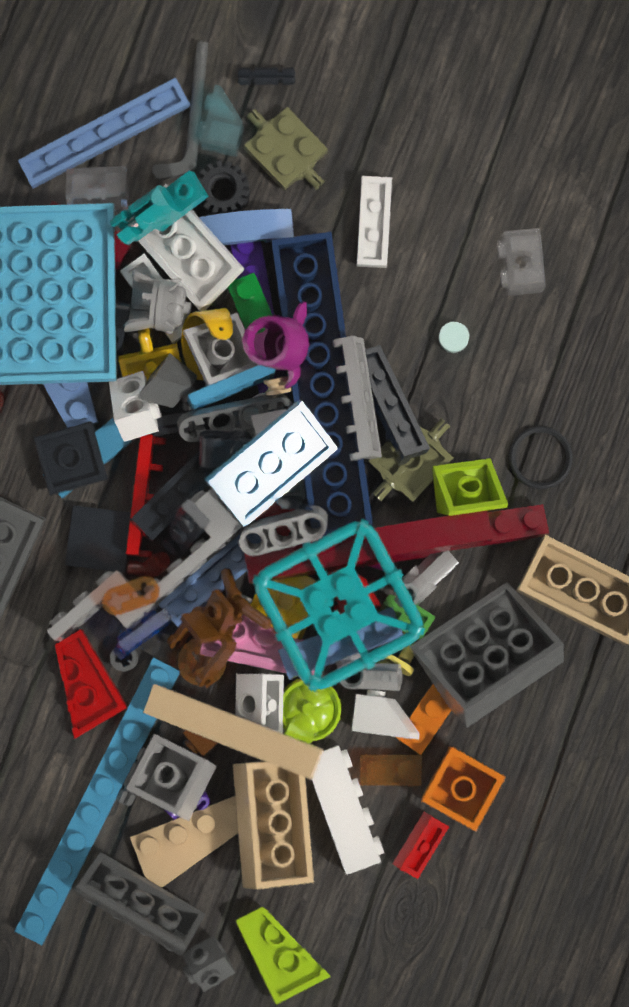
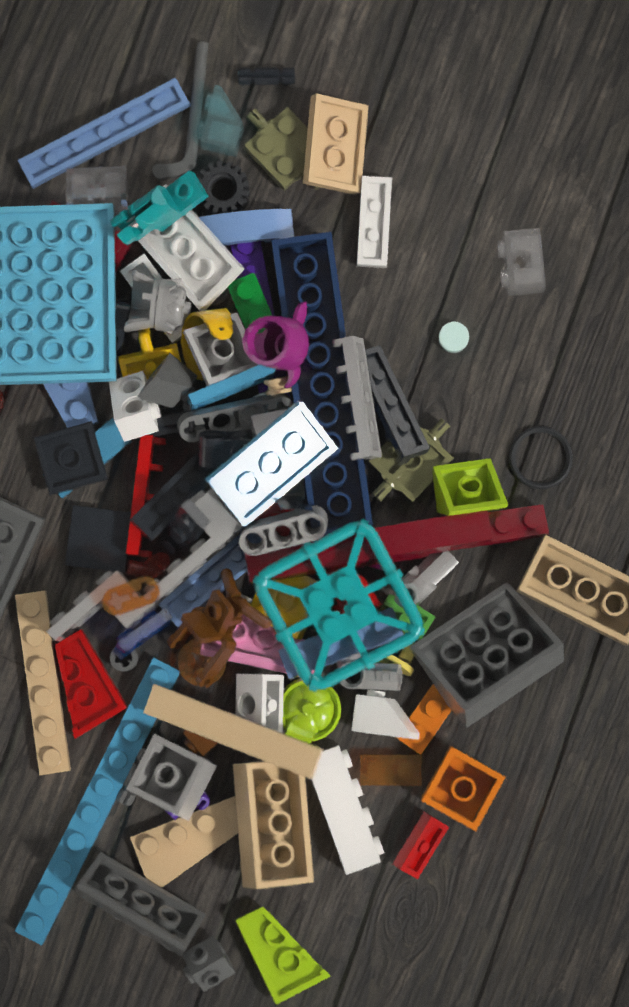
(42, 683): none -> tan plate
(335, 144): none -> tan plate

